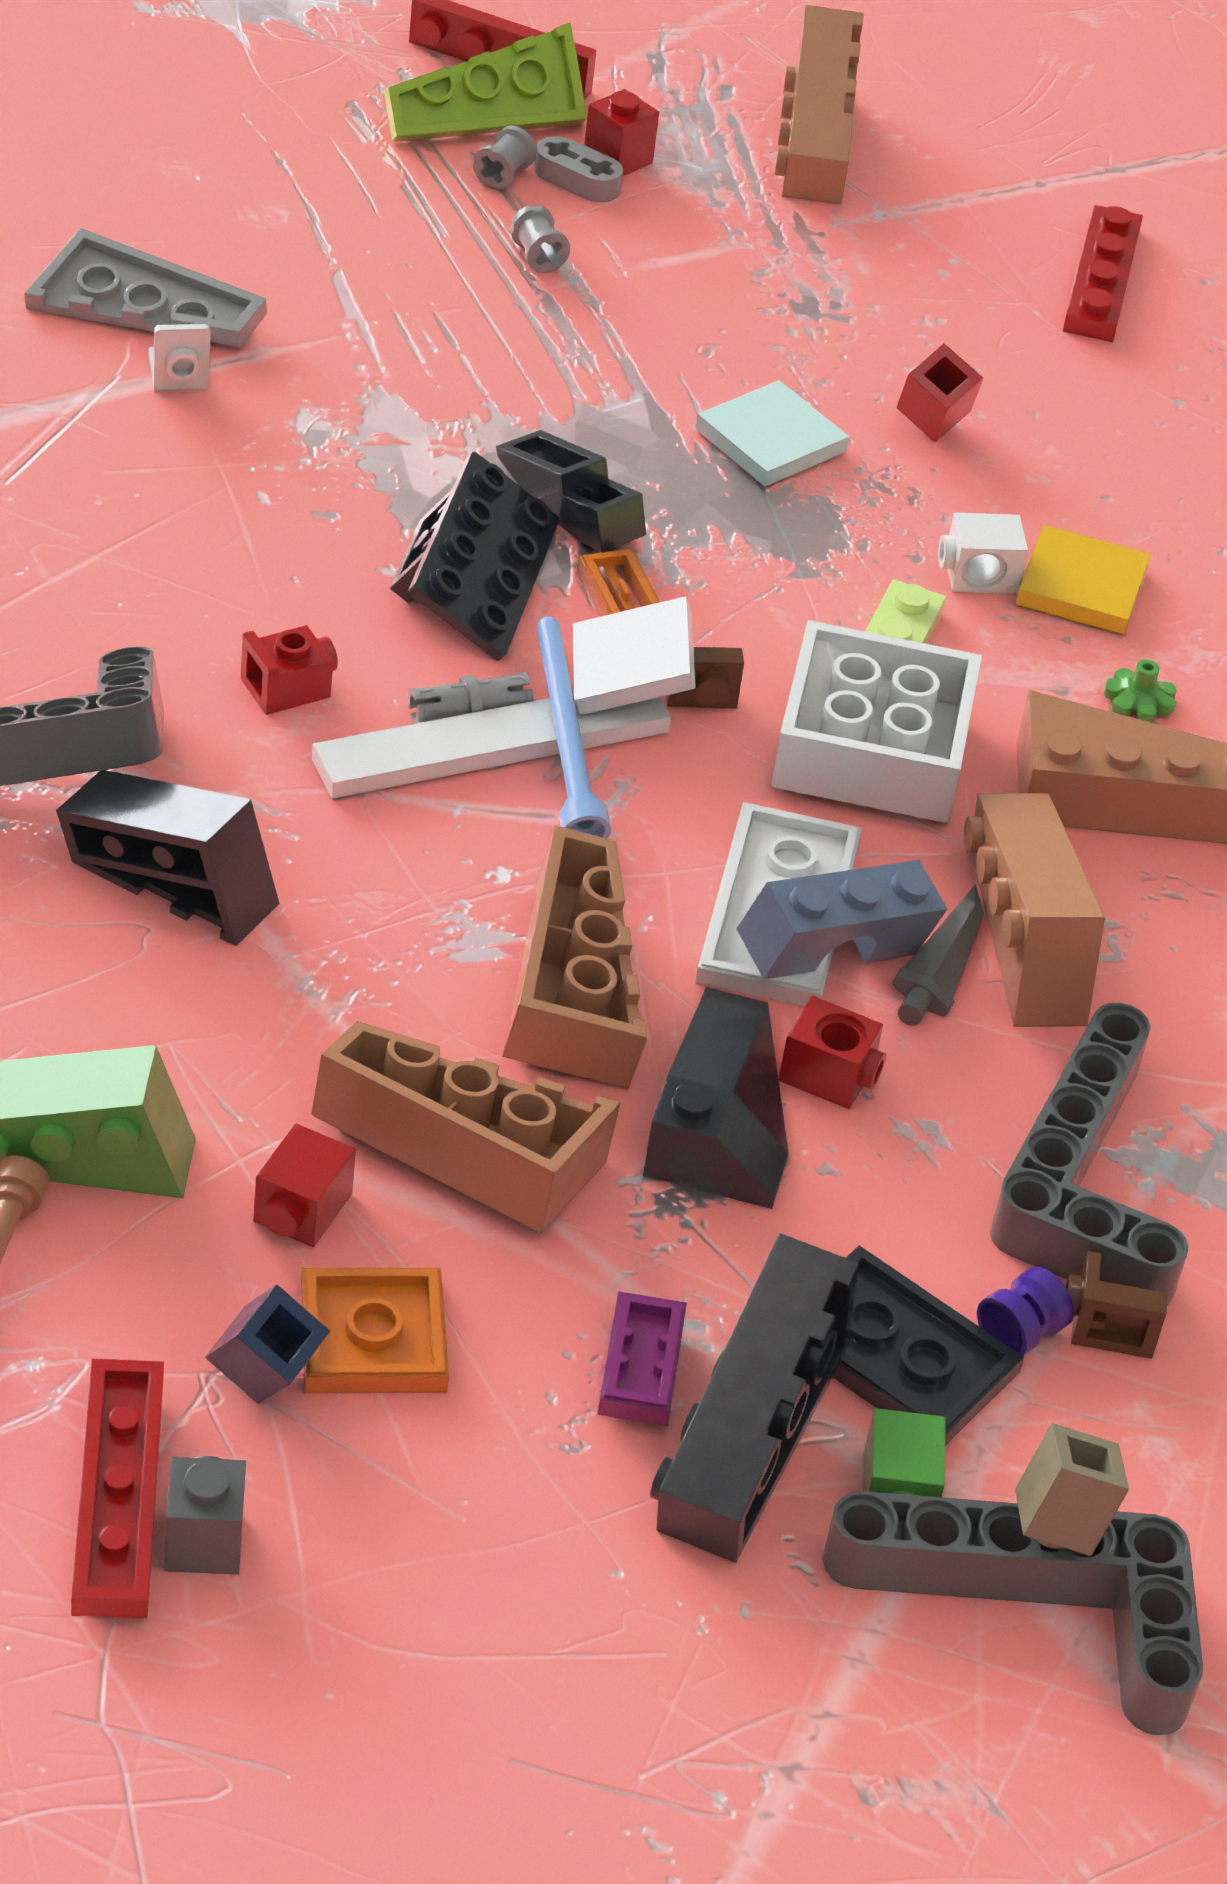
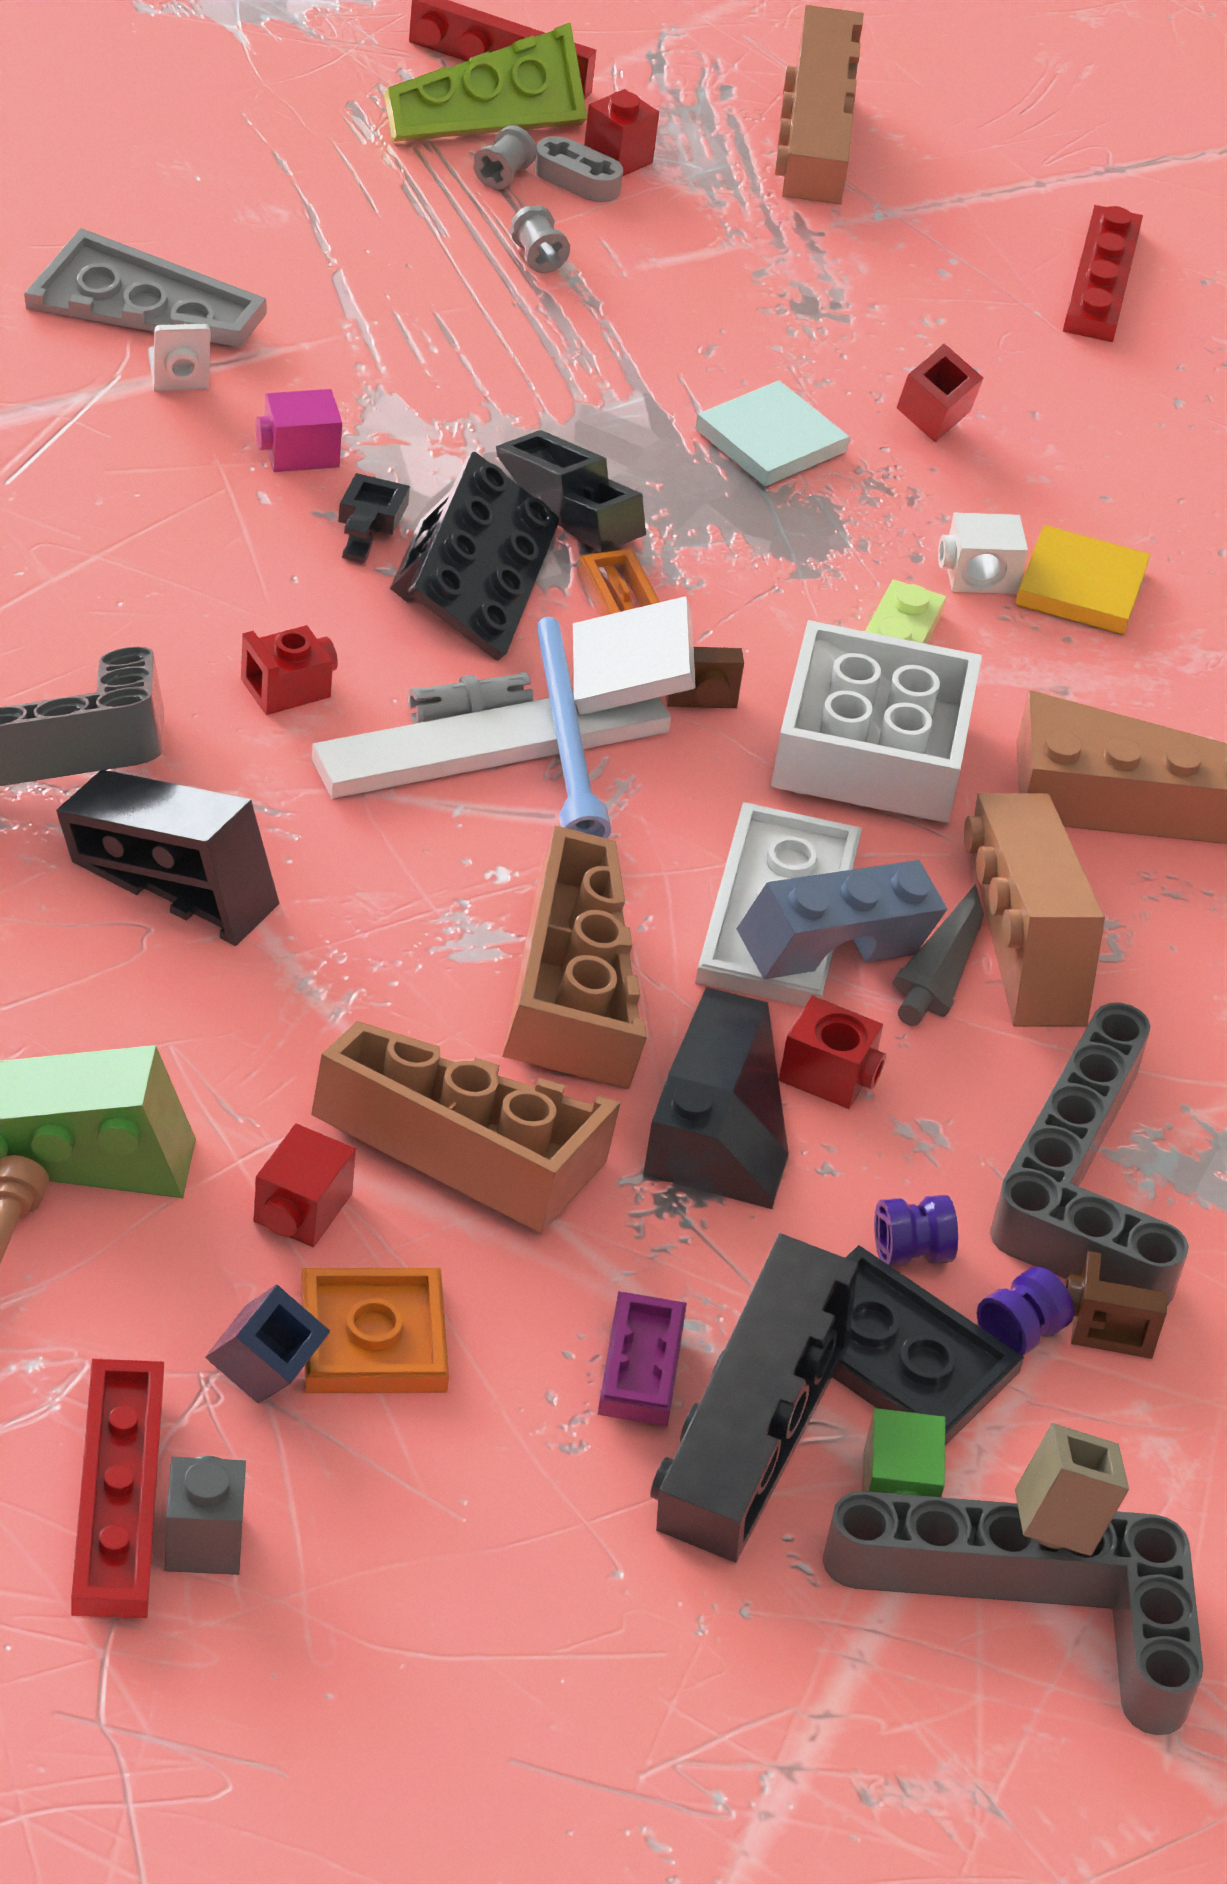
(300, 430): none -> dark pink brick
(369, 508): none -> black plate
(912, 1230): none -> dark purple wheel
(1141, 692): bright green plant -> none

